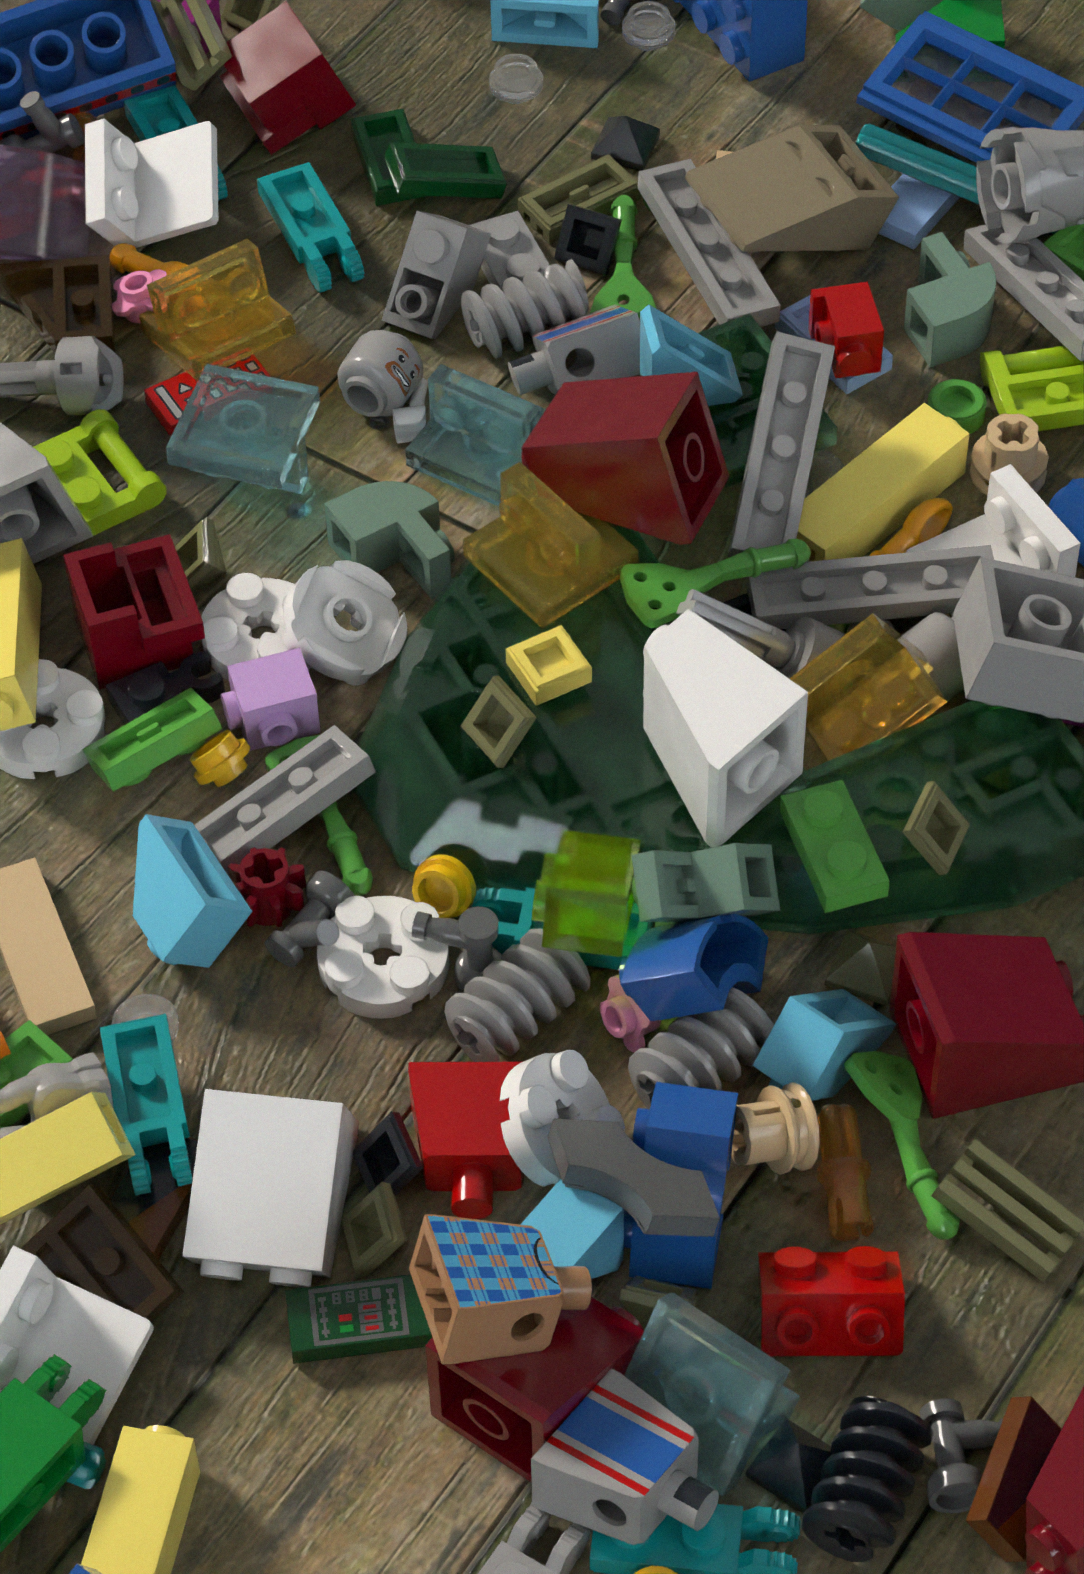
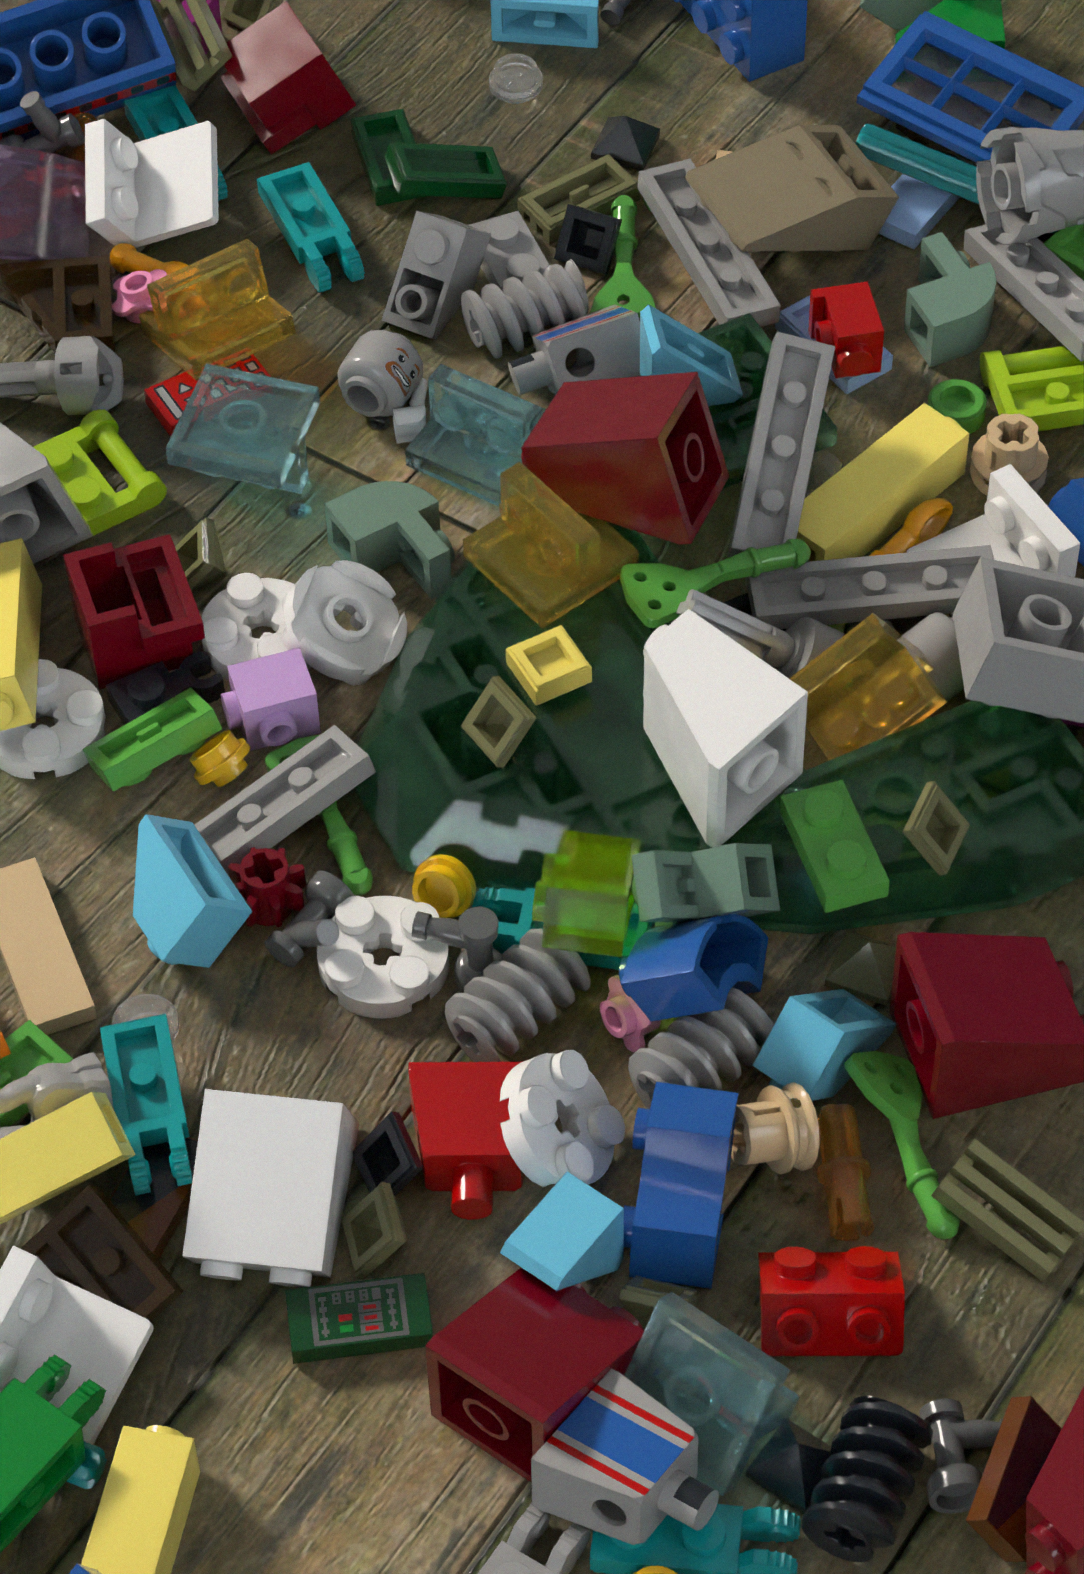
(491, 1287): medium nougat torso -> none
(648, 26): clear plate -> none
(655, 1193): dark grey tile -> none

